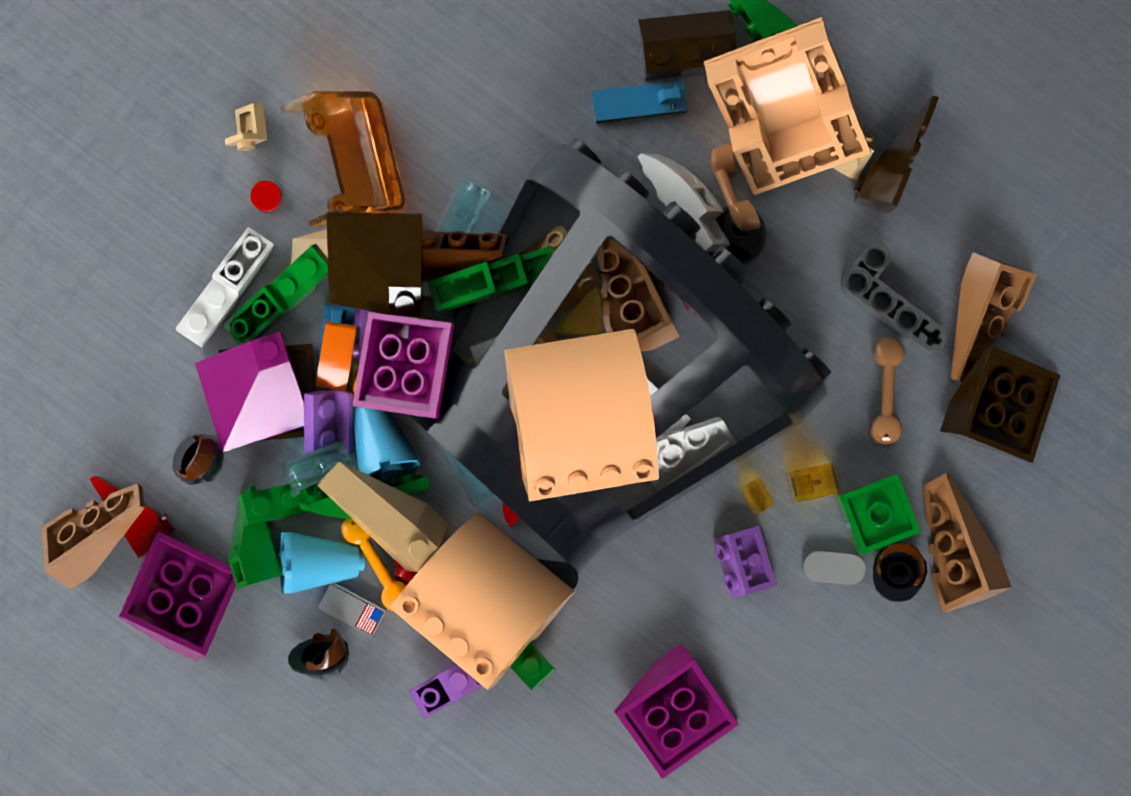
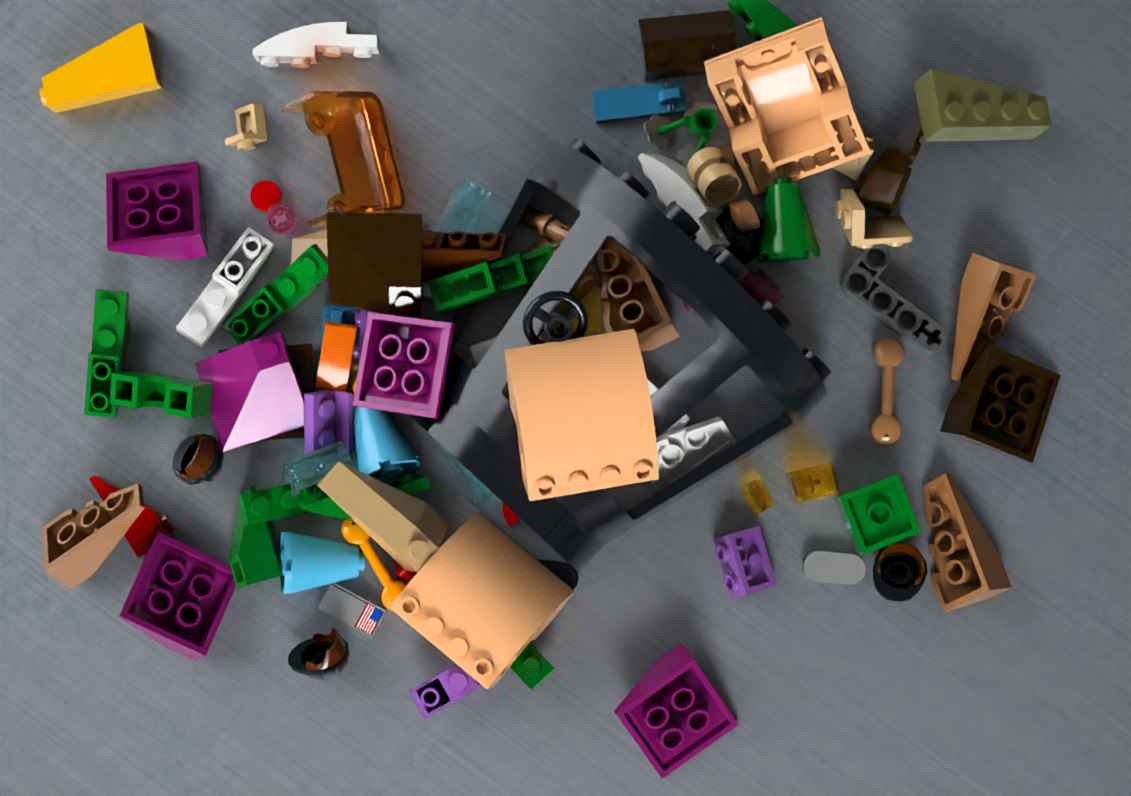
(105, 73): none -> yellow slope
(107, 351): none -> green slope
(157, 212): none -> magenta slope
(174, 394): none -> green arch
(282, 227): none -> clear pink bush
(302, 45): none -> white slope
(546, 225): none -> medium nougat pin
(564, 330): none -> black piece
(699, 122): none -> plant
(714, 176): none -> tan wheel
(761, 287): none -> clear pink brick
(786, 224): none -> green cone
(867, 231): none -> tan bracket
(977, 110): none -> olive wedge

